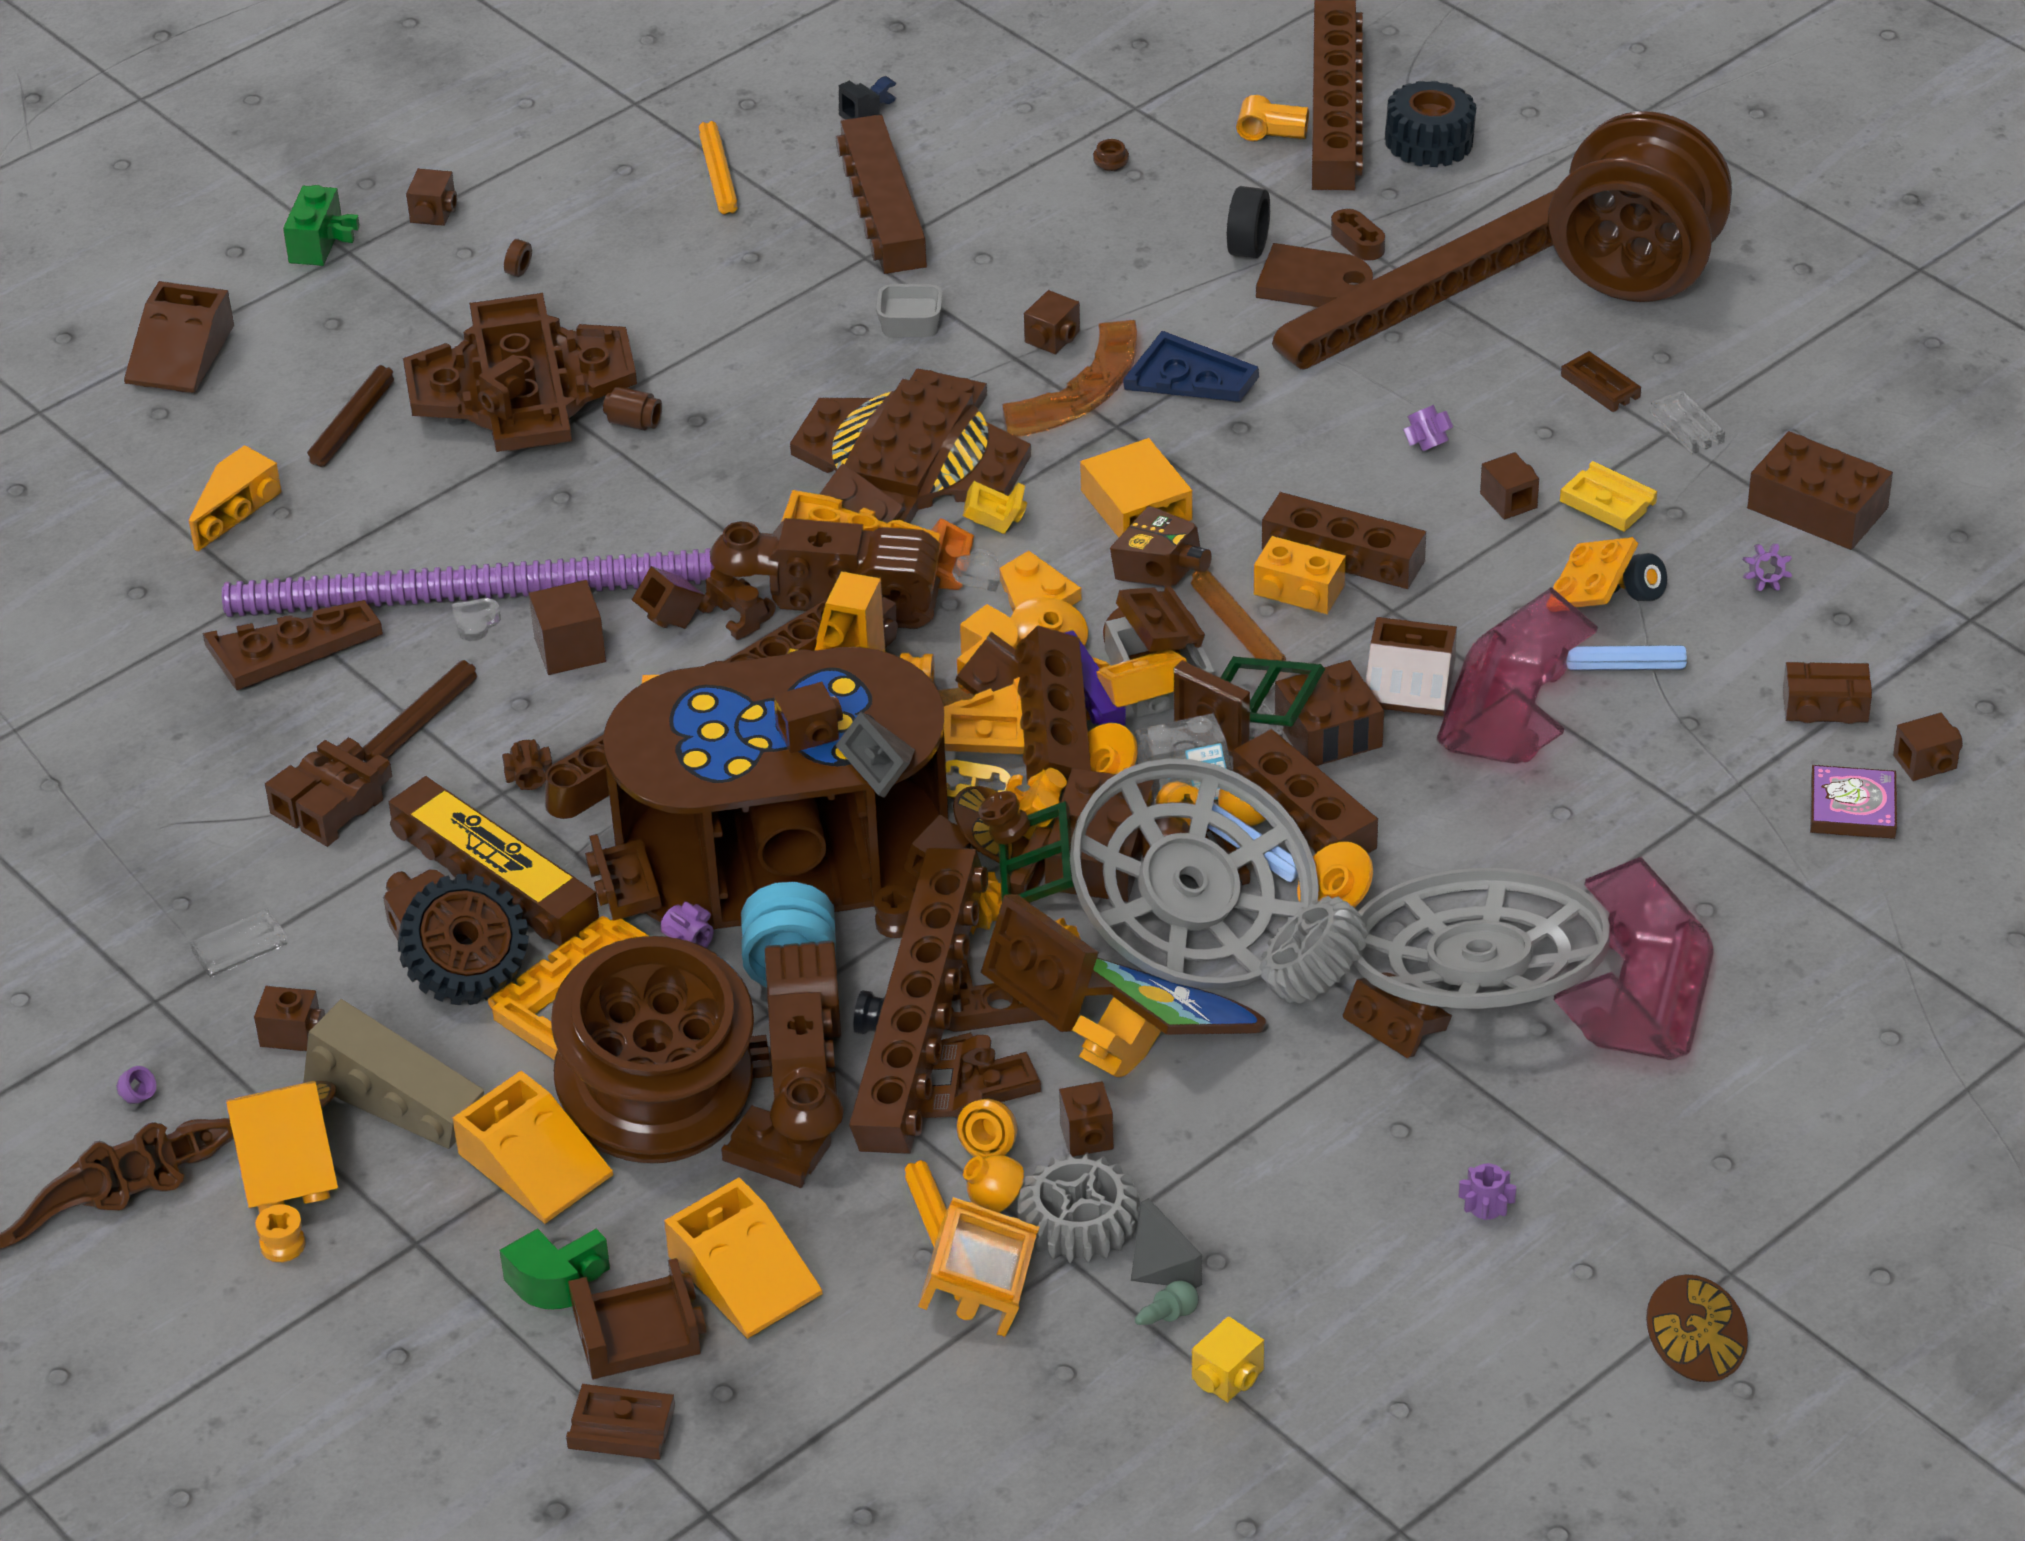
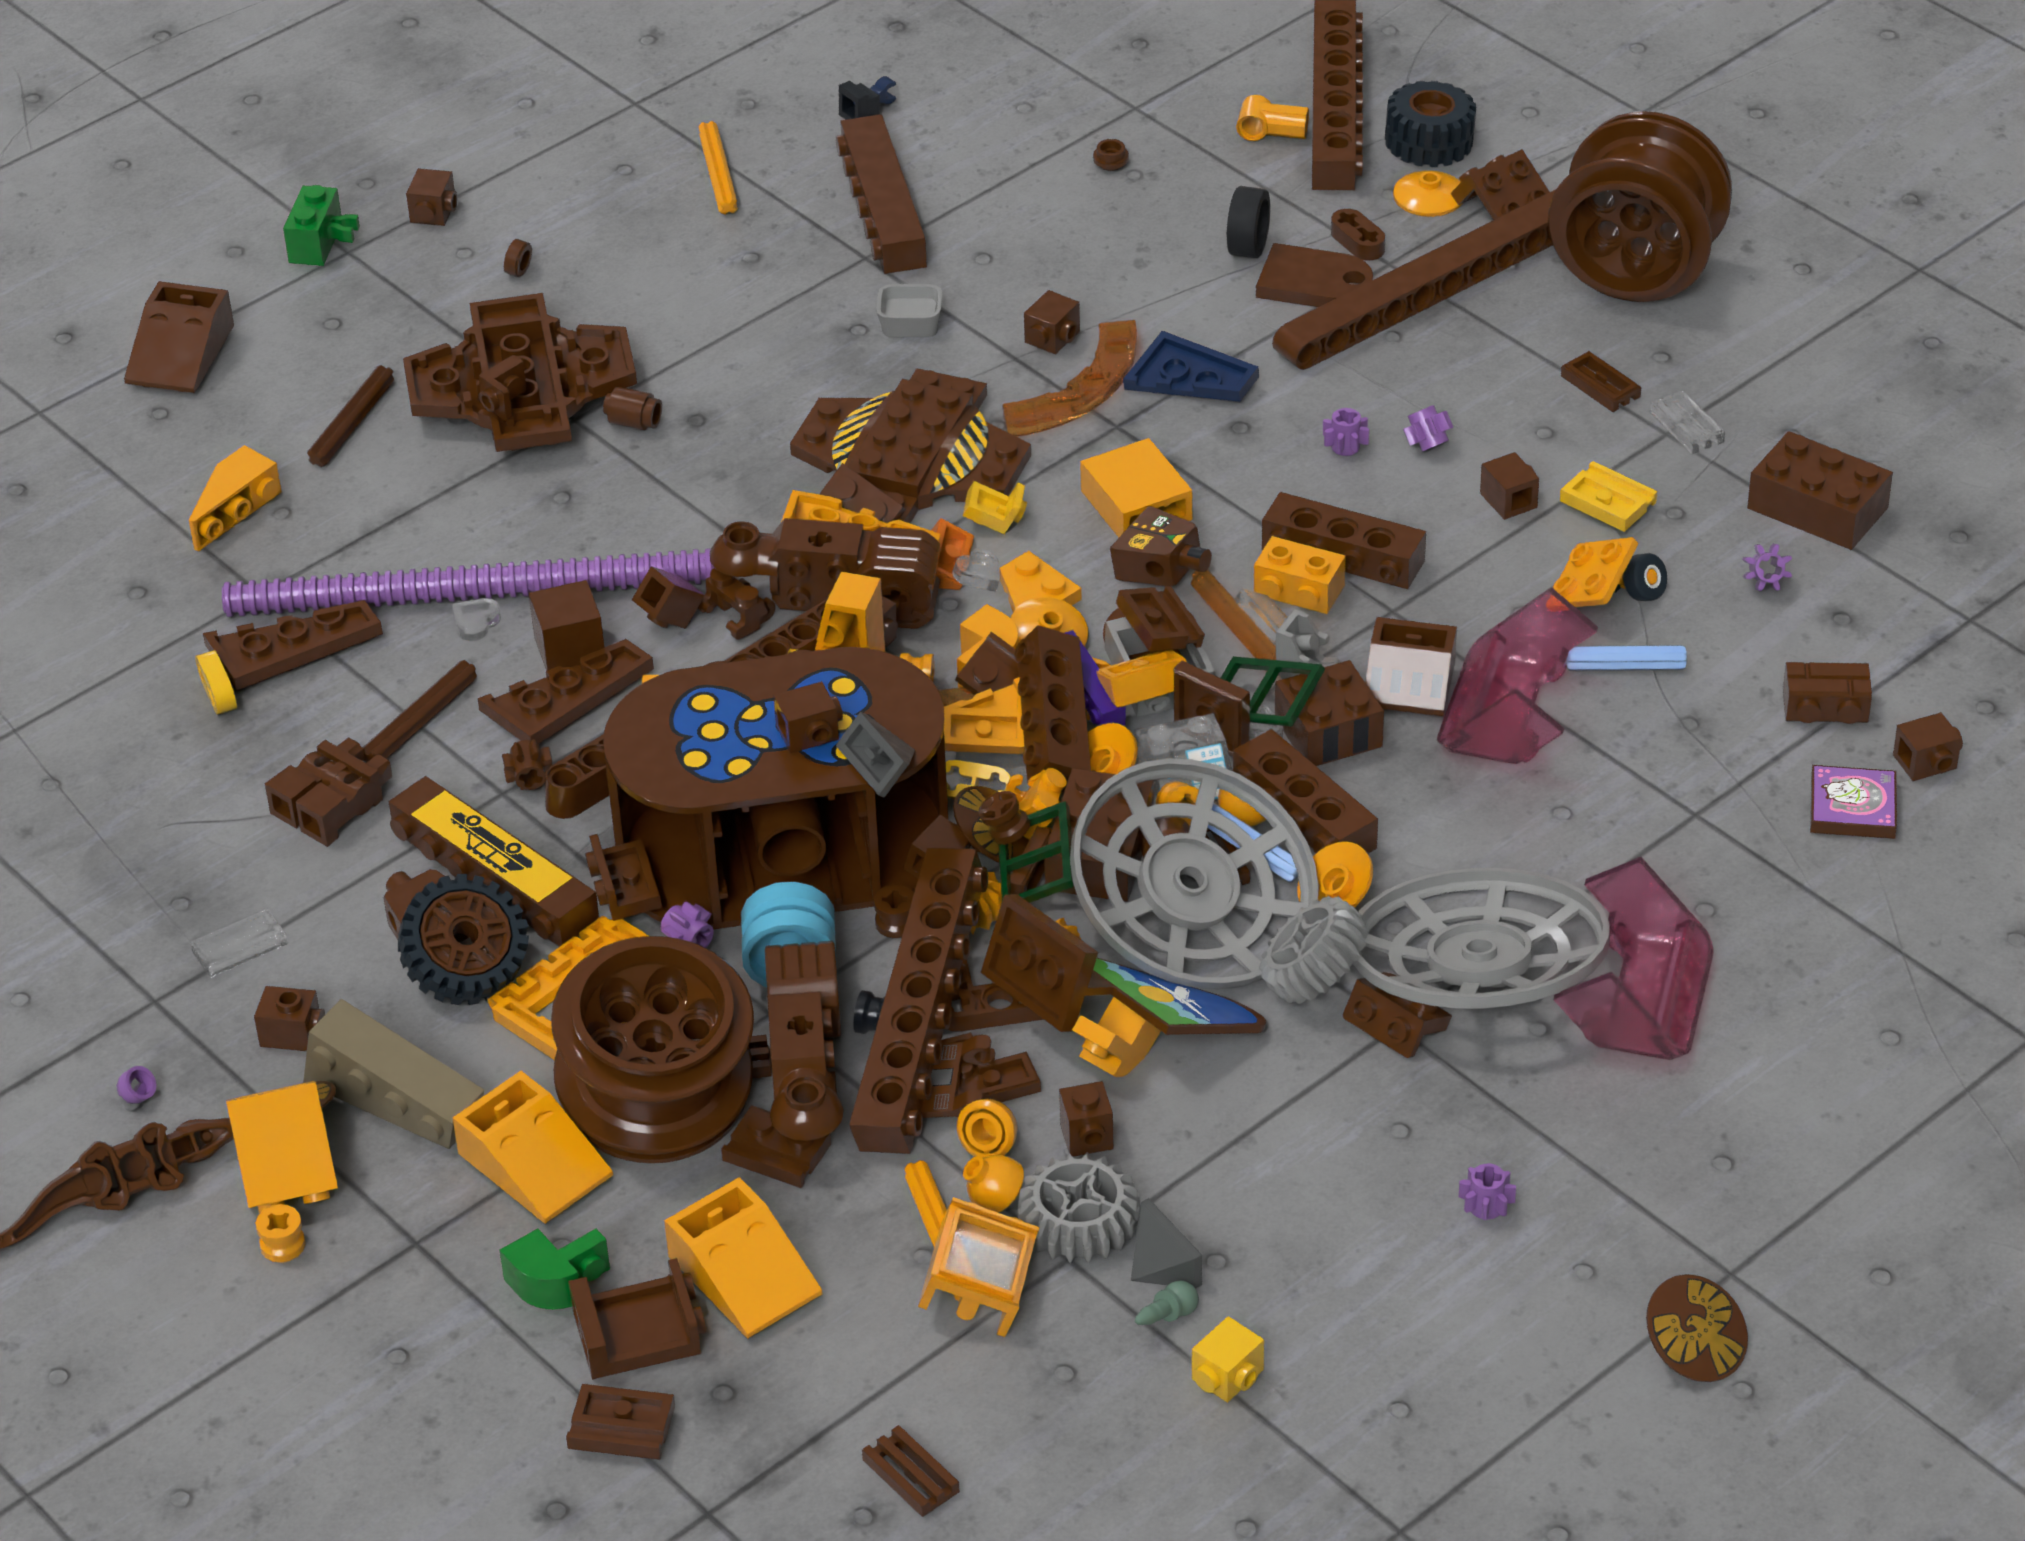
(216, 682): none -> yellow beam
(566, 692): none -> reddish brown wing
(892, 1448): none -> reddish brown tile
(1261, 611): none -> clear tile
(1300, 641): none -> light grey hand
(1346, 431): none -> medium lavender gear
(1426, 193): none -> light orange dish
(1501, 184): none -> reddish brown bracket

